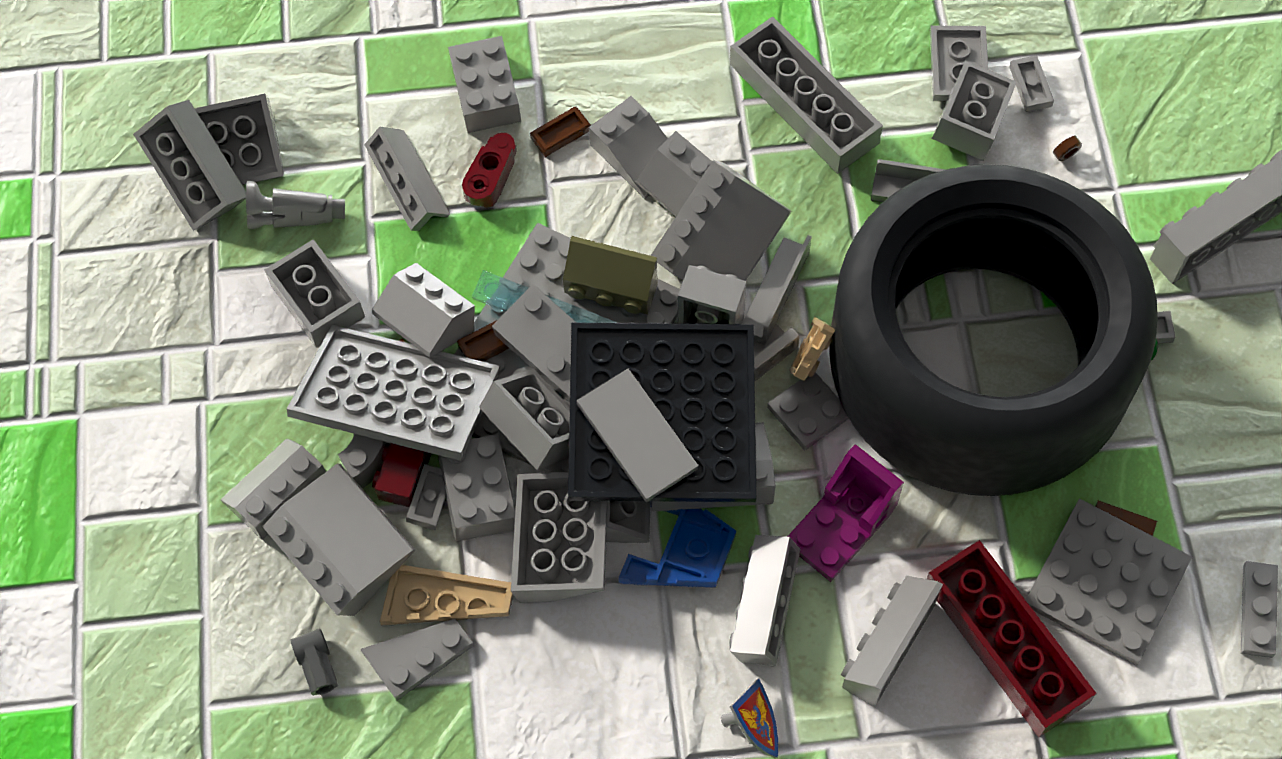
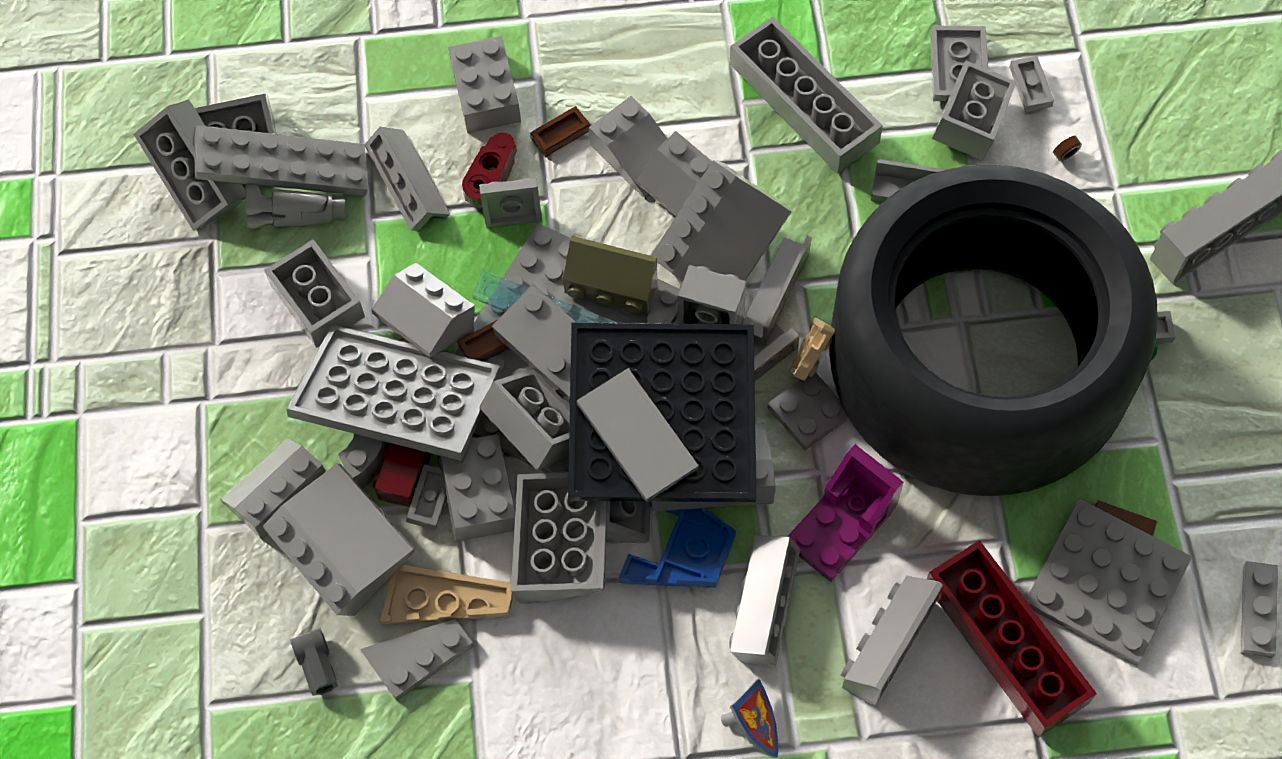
(280, 161): none -> light grey plate
(511, 202): none -> light grey plate

